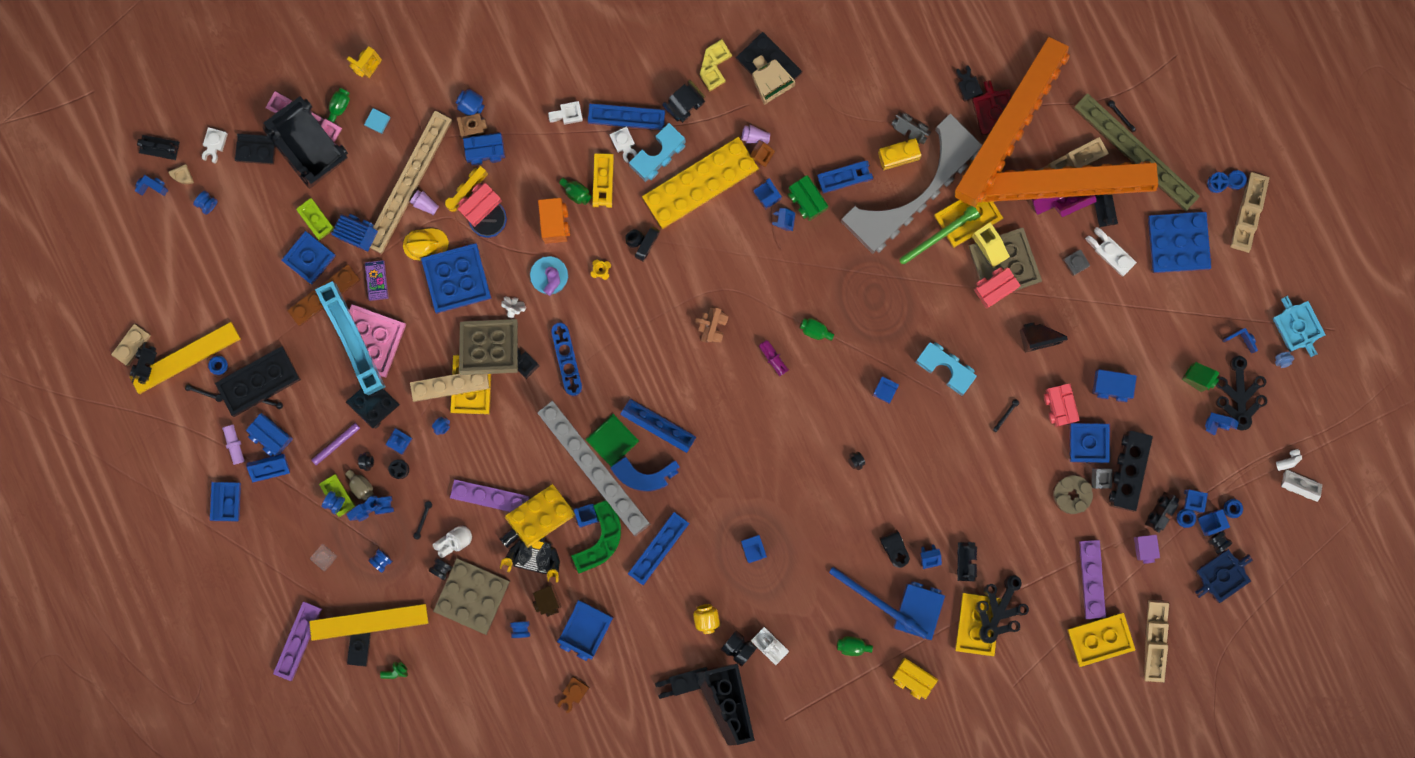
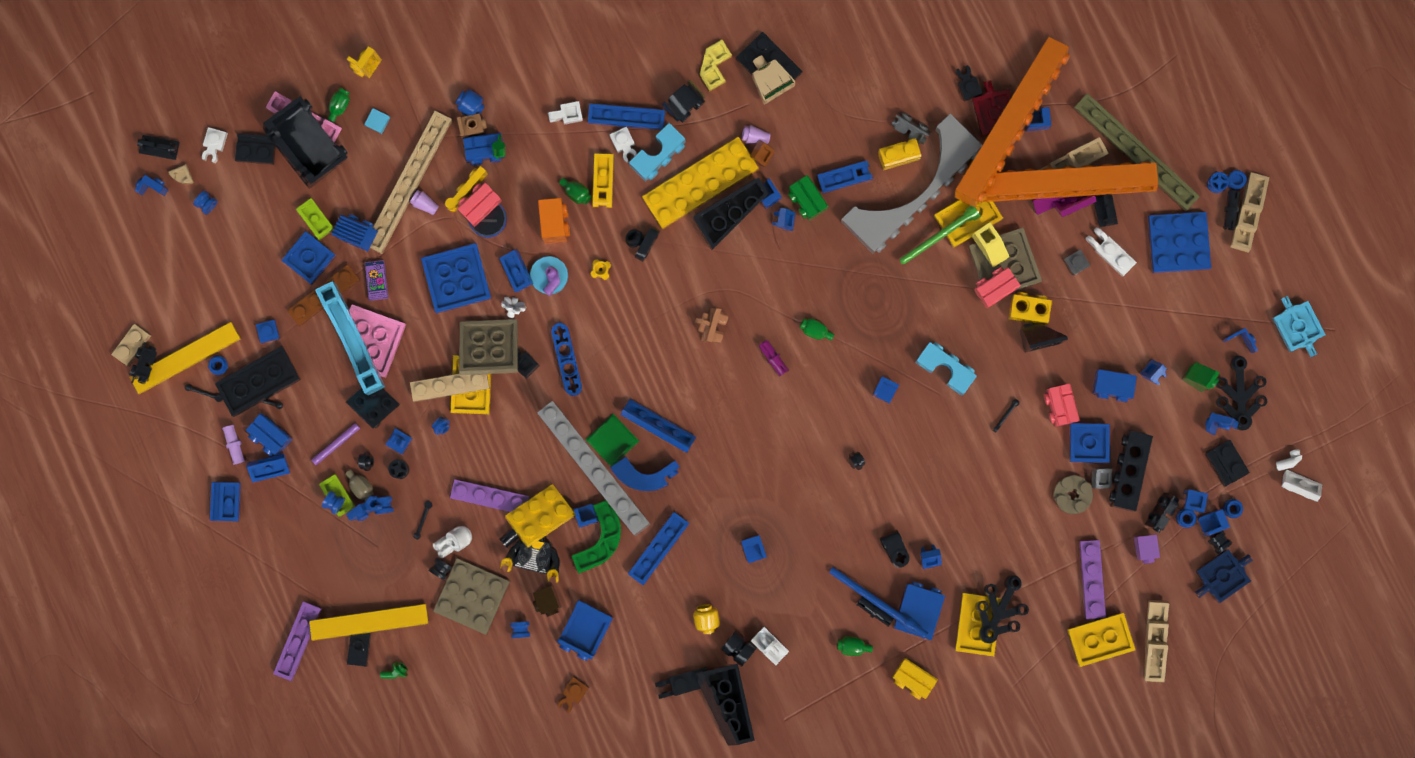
(268, 331): none -> blue plate
(323, 557): clear plate -> none
(380, 560): blue wheel -> none
(425, 243): yellow piece -> none
(498, 148): none -> green piece
(516, 271): none -> blue plate
(727, 213): none -> black wedge
(875, 611): none -> black pin
(967, 553): black hinge -> none
(1030, 314): none -> yellow brick
(1040, 121): none -> blue panel
(1111, 103): black hinge -> none
(1154, 371): none -> blue tile
(1227, 463): none -> black plate
(1231, 210): none -> black pin
(1284, 359): medium blue plate -> none

